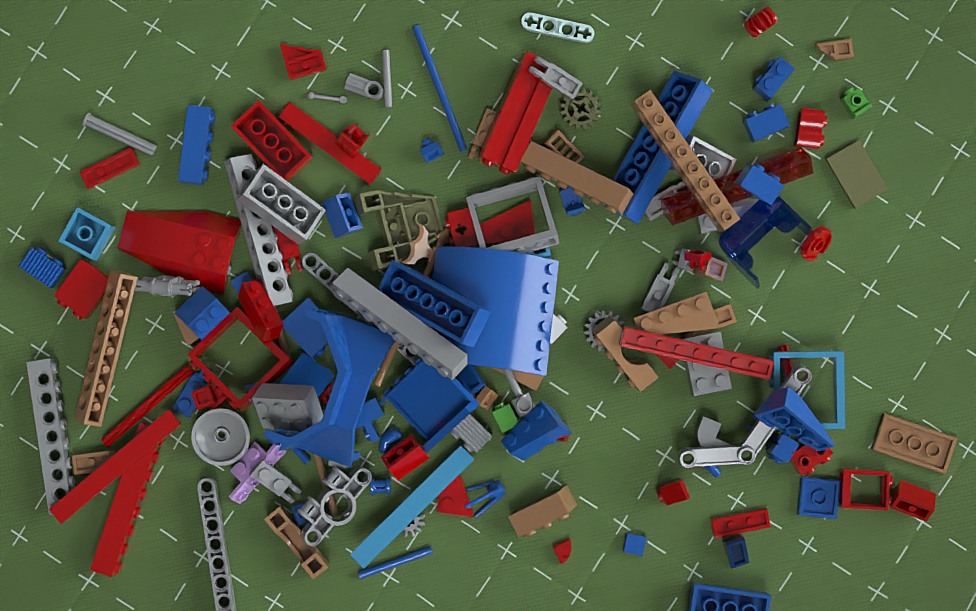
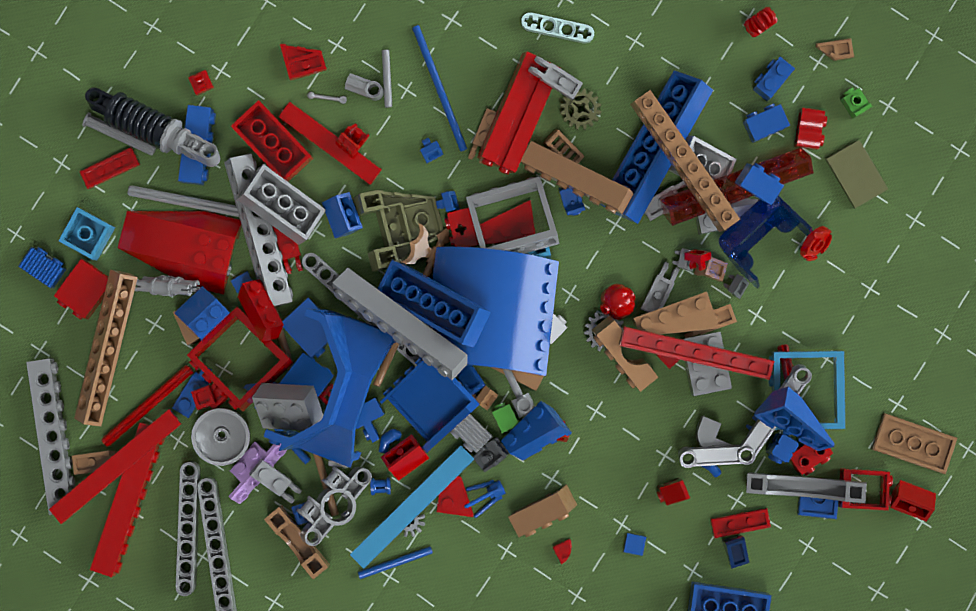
(151, 126): none -> black piece
(183, 200): none -> light grey axle
(183, 537): none -> light grey beam
(201, 82): none -> red tile
(449, 202): none -> blue tile
(491, 454): none -> dark grey hand
(617, 301): none -> red plant
(738, 285): none -> dark grey tile
(806, 487): none -> light grey arch

